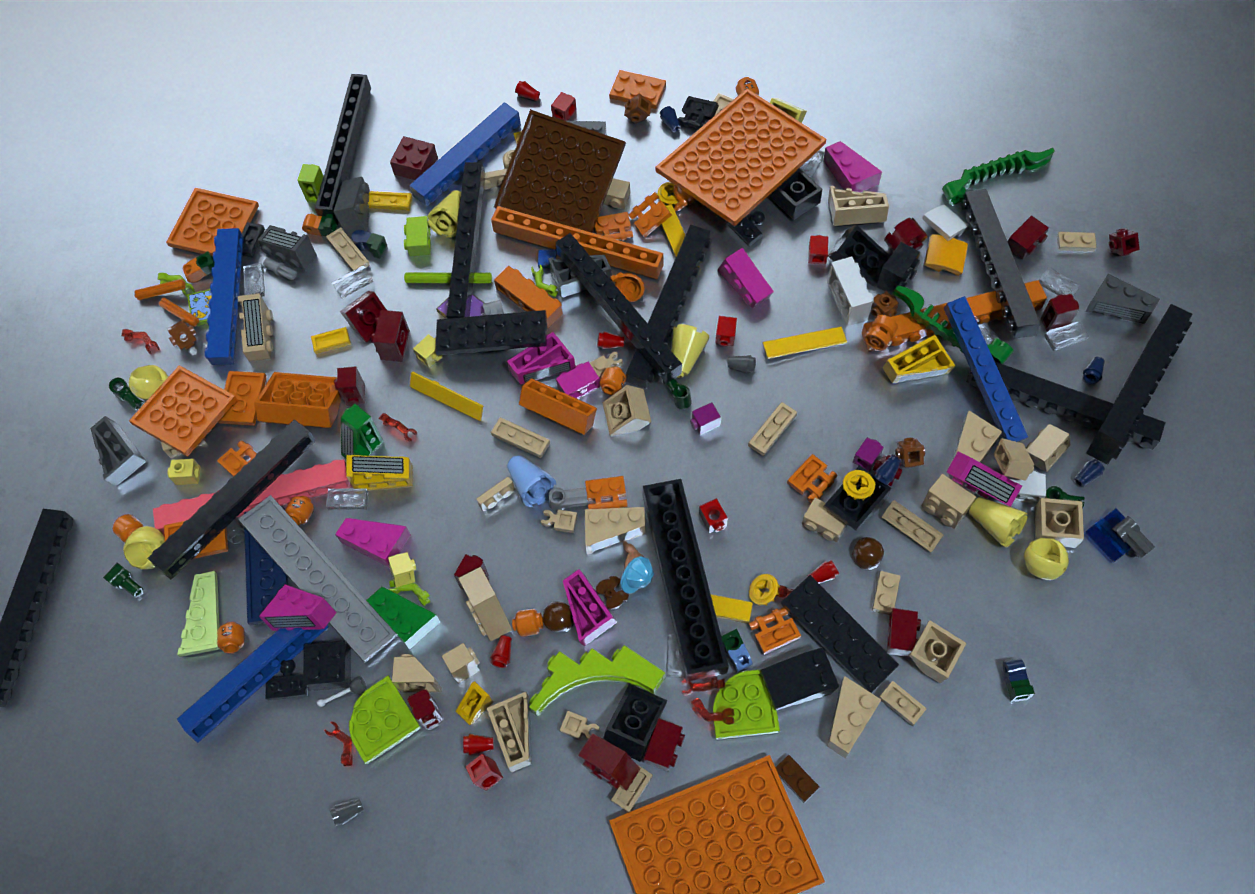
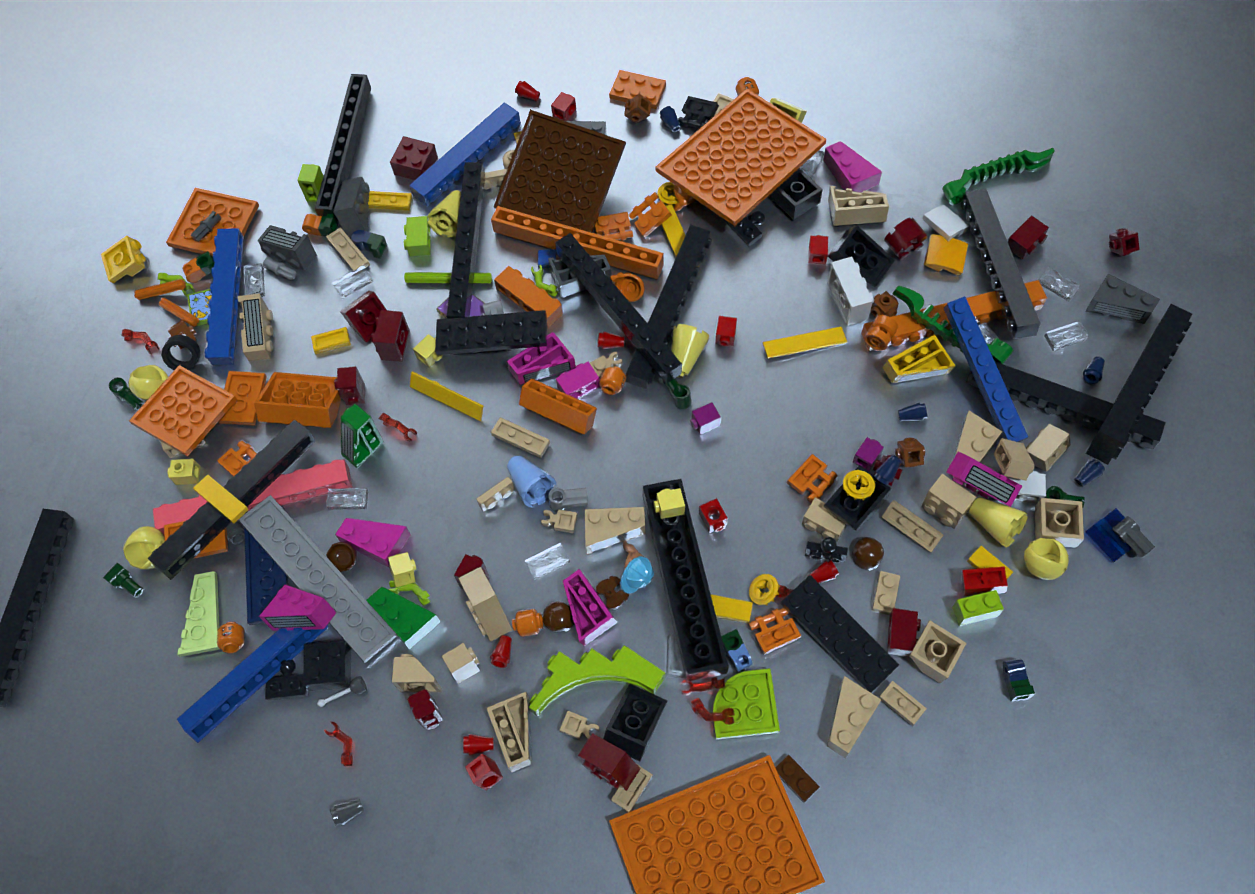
(116, 451): dark grey wedge -> none
(123, 259): none -> yellow plate
(125, 526): orange head -> none
(184, 341): none -> black tyre
(206, 226): none -> dark grey axle
(220, 499): none -> yellow tile
(251, 235): black plate -> none
(300, 509): orange head -> none
(342, 556): none -> reddish brown hair
(379, 472): yellow wedge -> none
(380, 720): lime plate -> none
(473, 703): yellow slope -> none
(547, 561): none -> clear plate
(606, 489): orange plate -> none
(618, 194): tan brick -> none
(626, 411): tan slope -> none
(664, 745): dark red brick -> none
(669, 503): none -> light yellow brick
(742, 363): dark grey cone -> none
(745, 278): dark pink wedge -> none
(772, 429): tan plate -> none
(799, 679): black slope -> none
(826, 550): none -> black plate
(899, 268): black brick -> none
(915, 412): none -> dark blue cone
(977, 608): none -> lime brick
(984, 559): none -> yellow tile
(984, 580): none -> red hinge
(1059, 312): dark red brick -> none
(1076, 241): tan plate -> none

